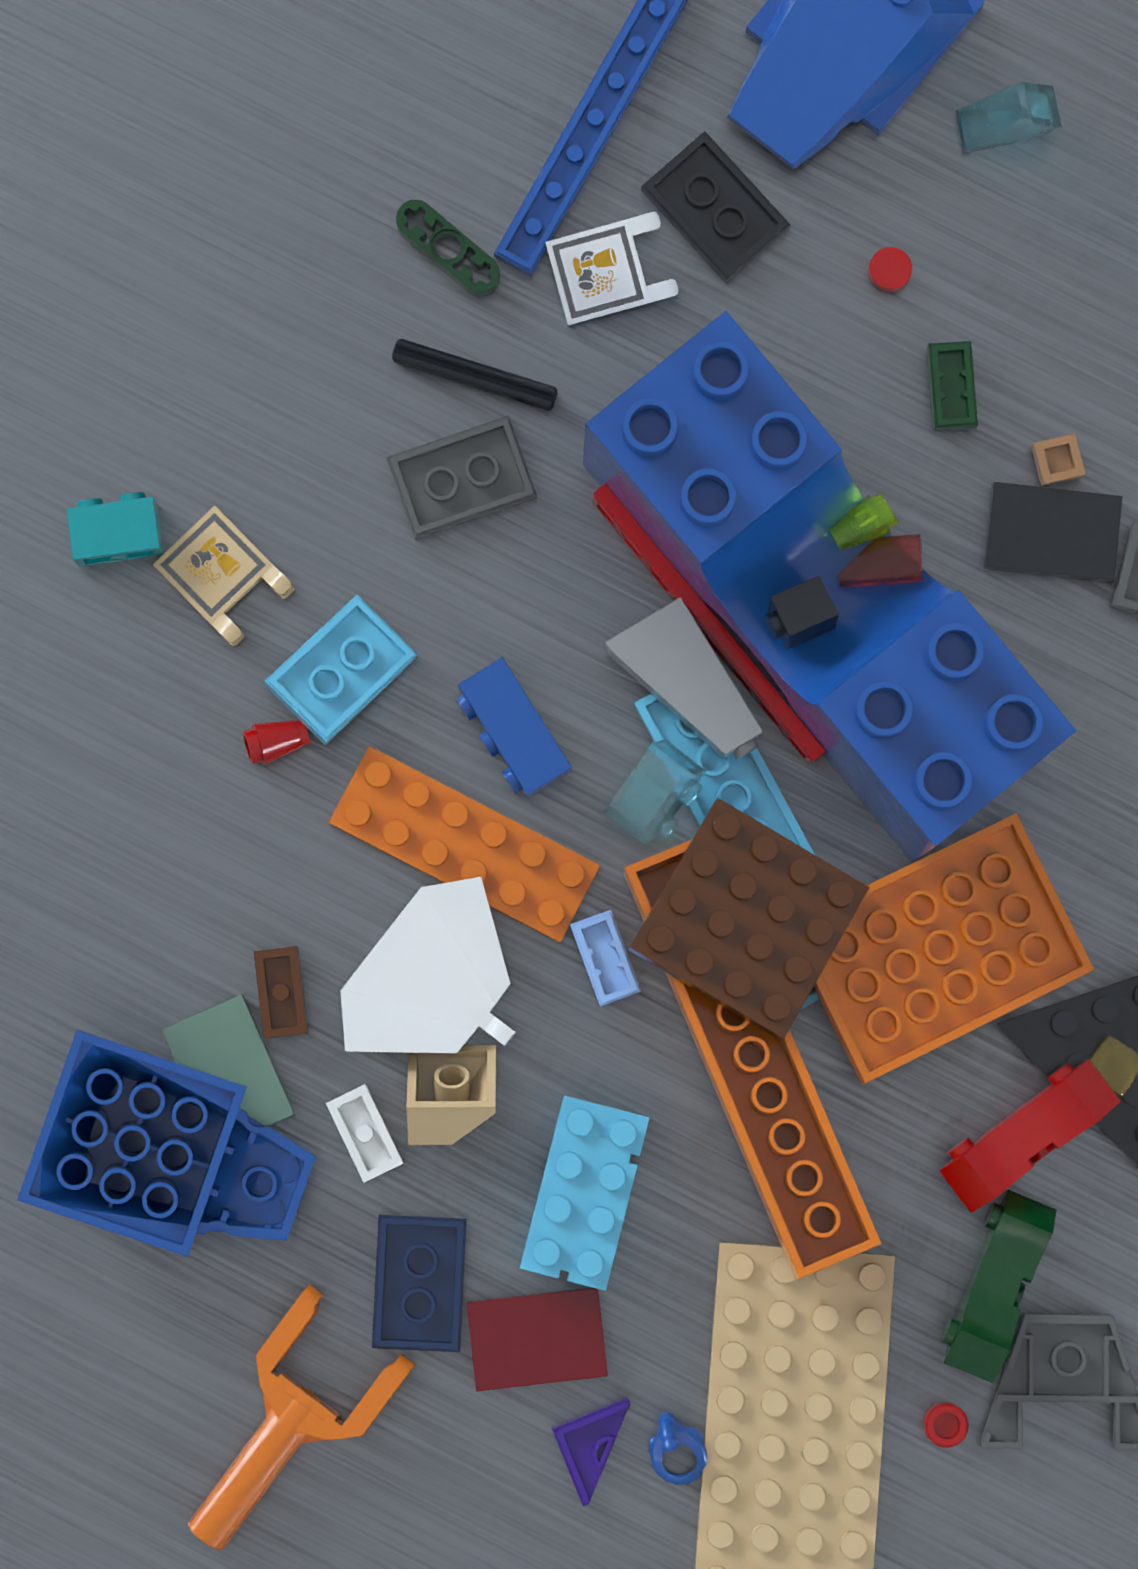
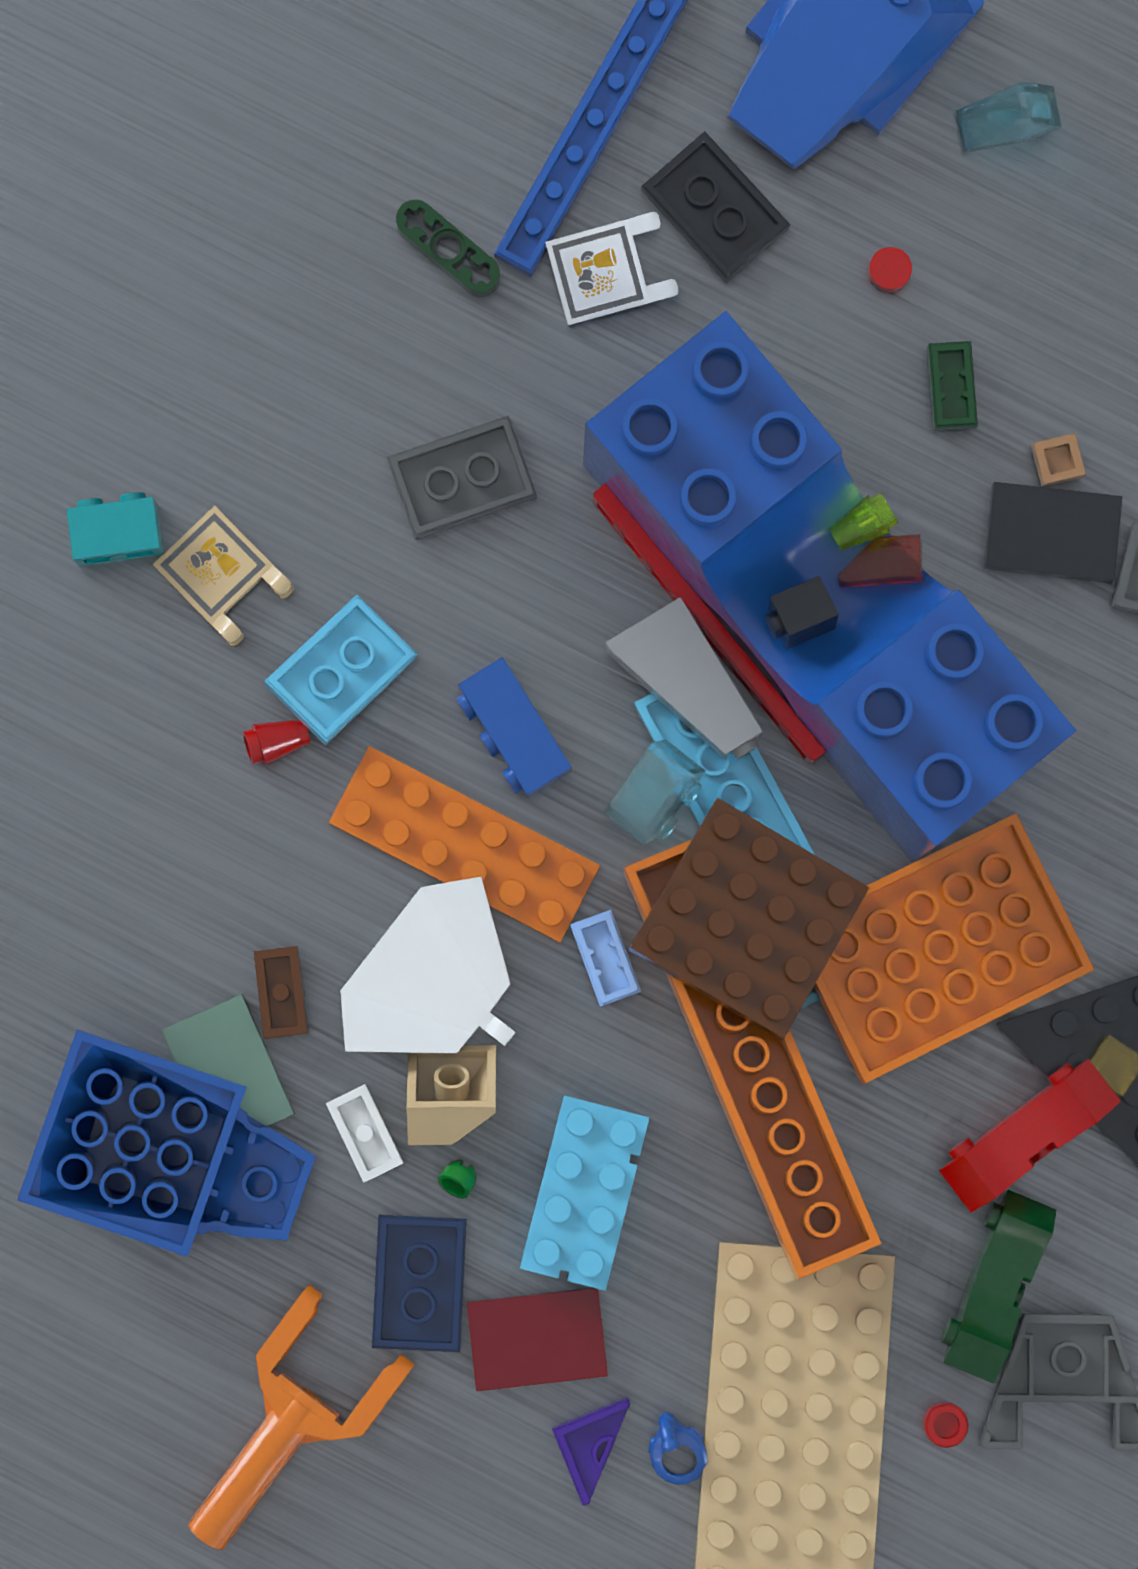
(458, 1179): none -> green hinge
(474, 374): black axle -> none

